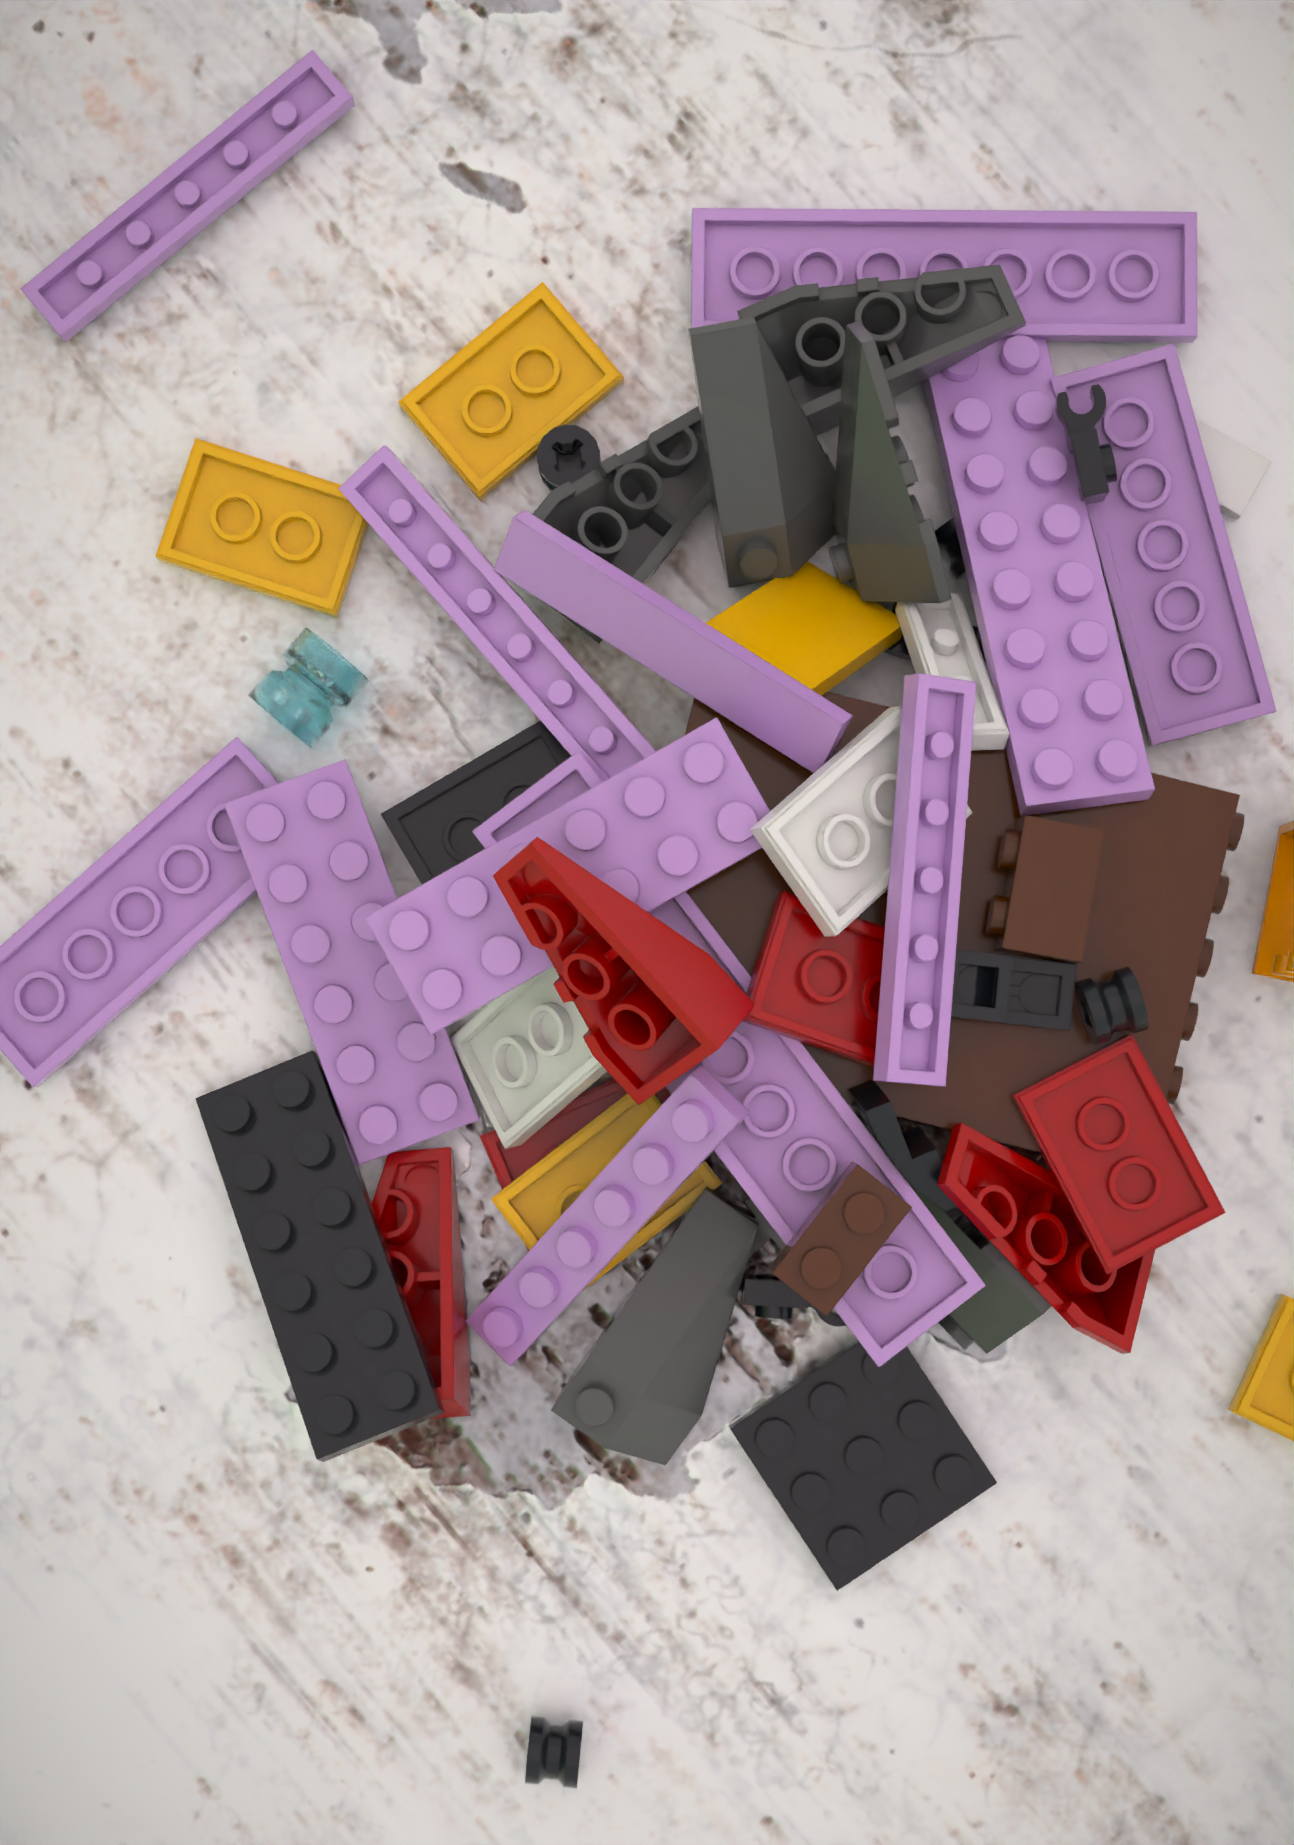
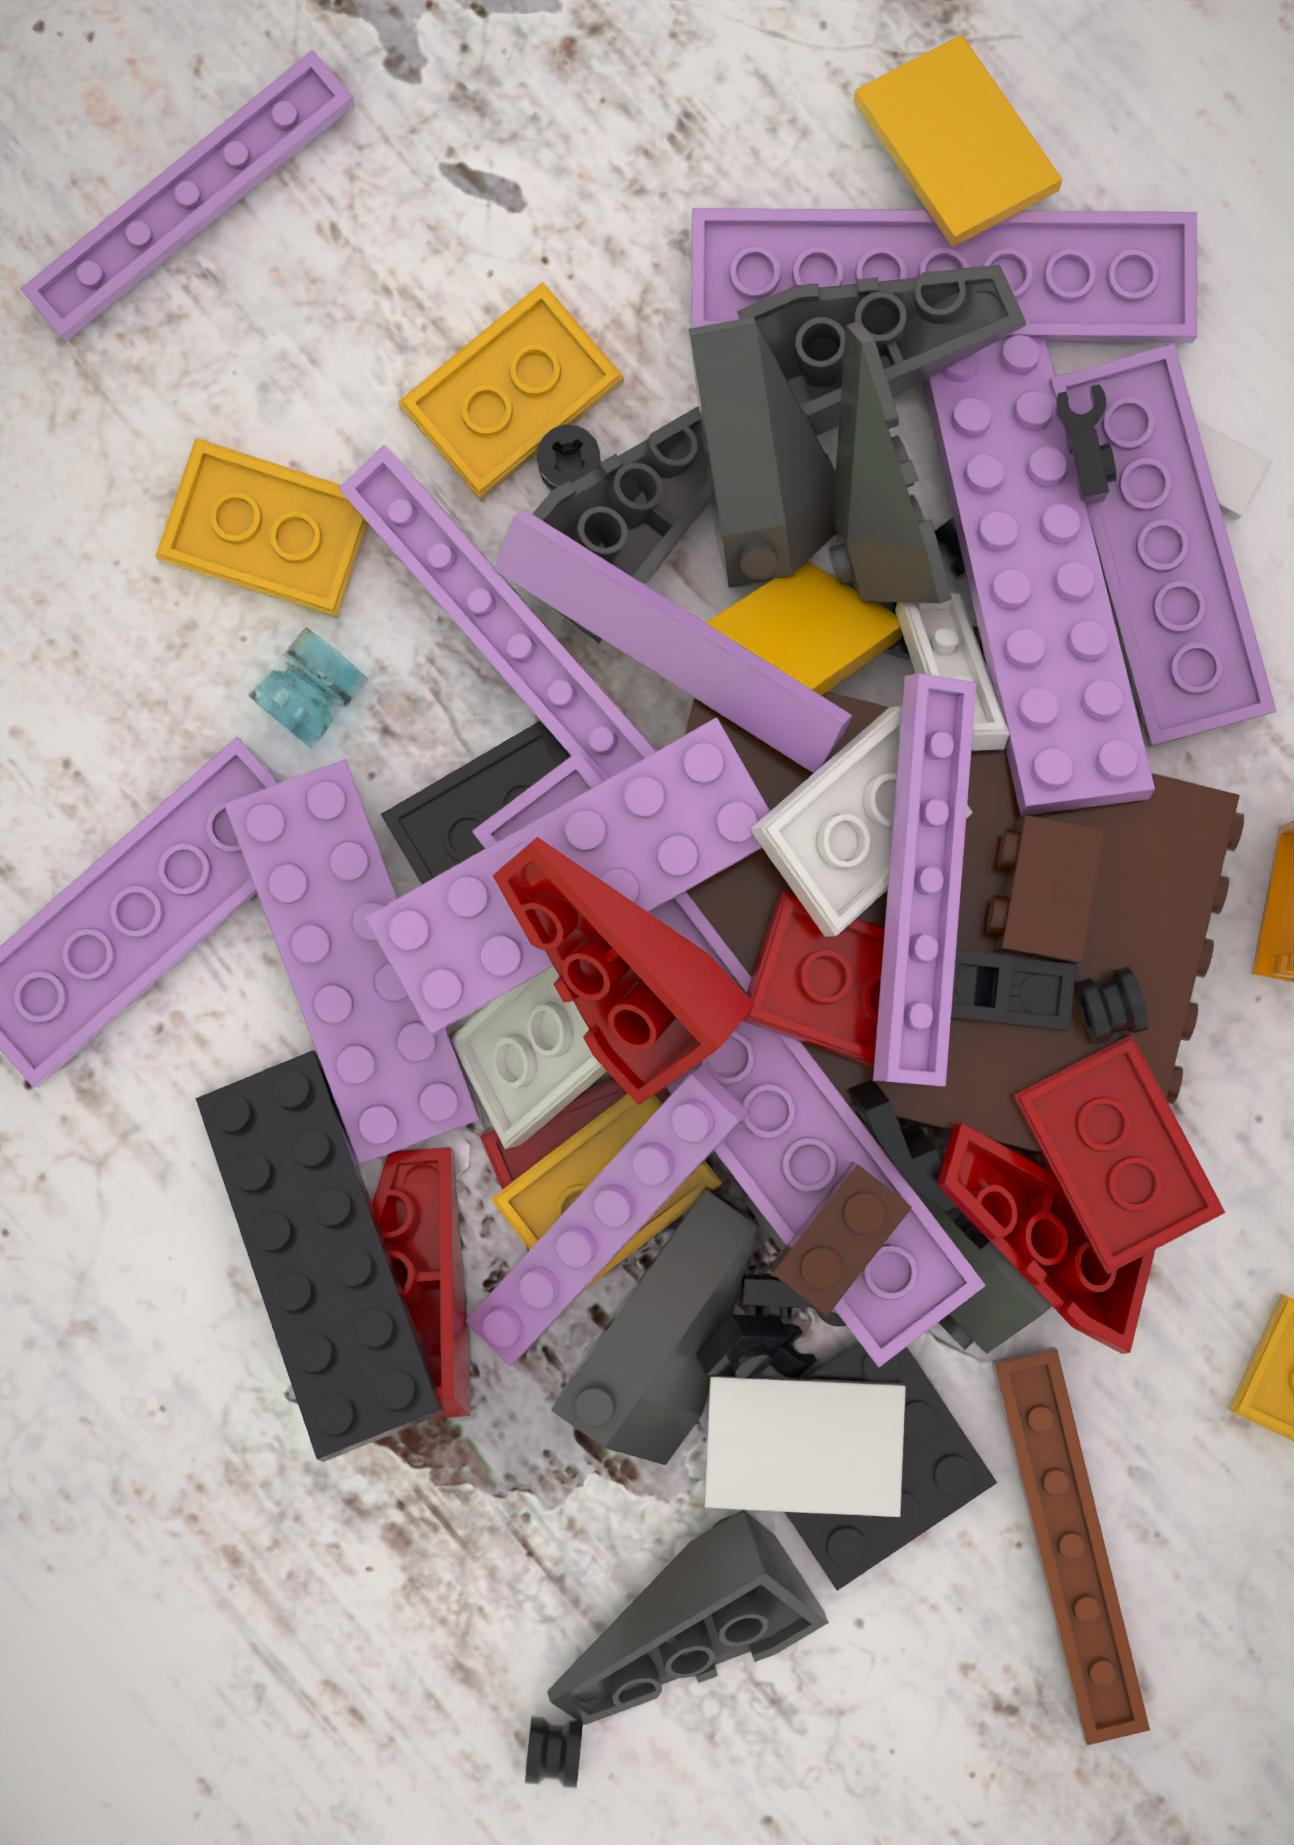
(710, 1604): none -> dark grey wedge
(751, 1344): none -> black plate
(805, 1445): none -> white tile
(957, 140): none -> yellow tile
(1070, 1546): none -> dark orange plate

